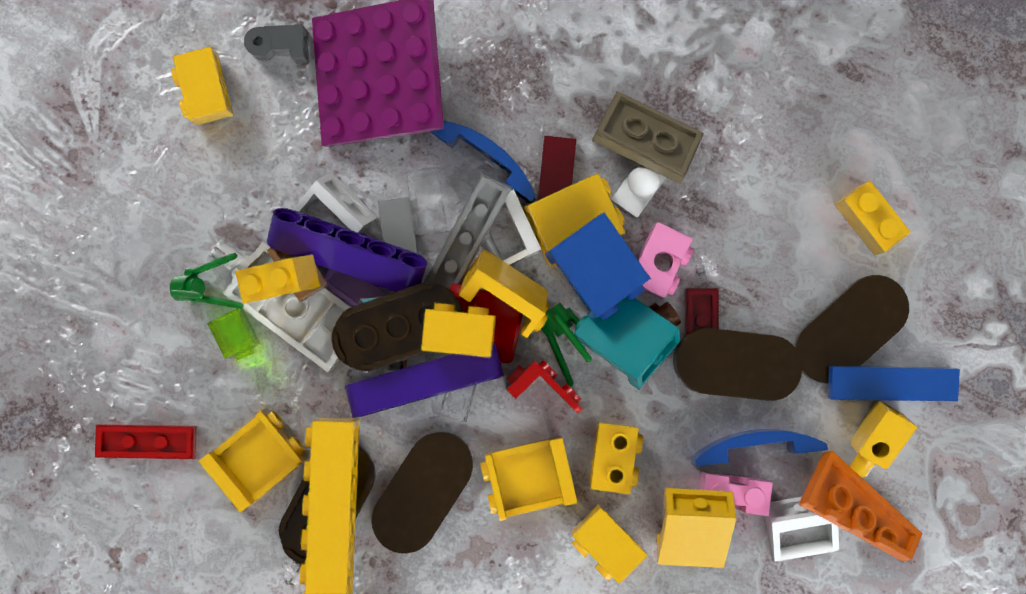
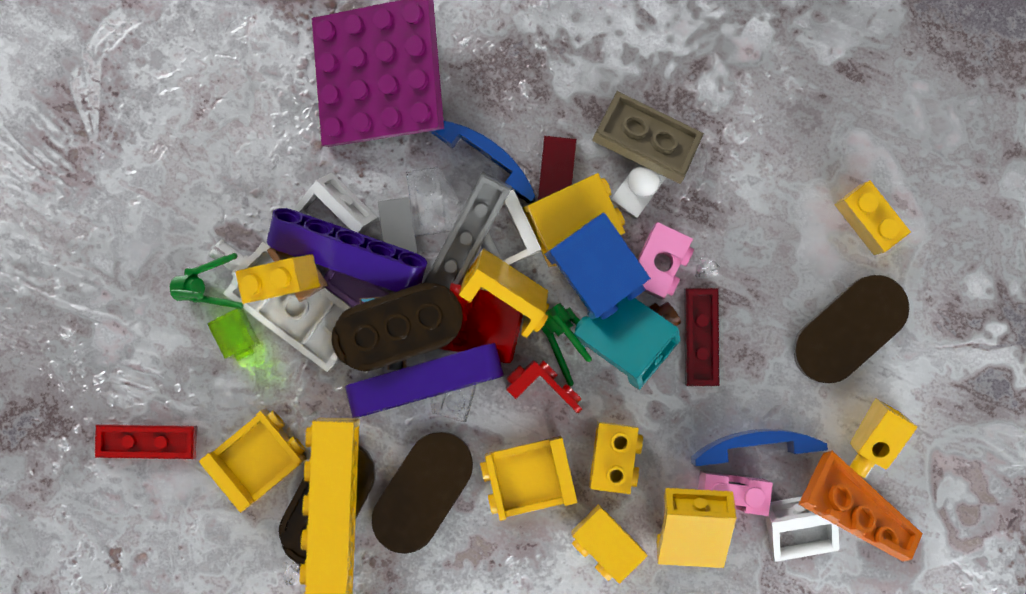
(202, 86): yellow brick -> none
(279, 40): dark grey leg -> none
(457, 331): yellow brick -> none
(737, 364): dark brown tile -> none
(893, 383): blue tile -> none

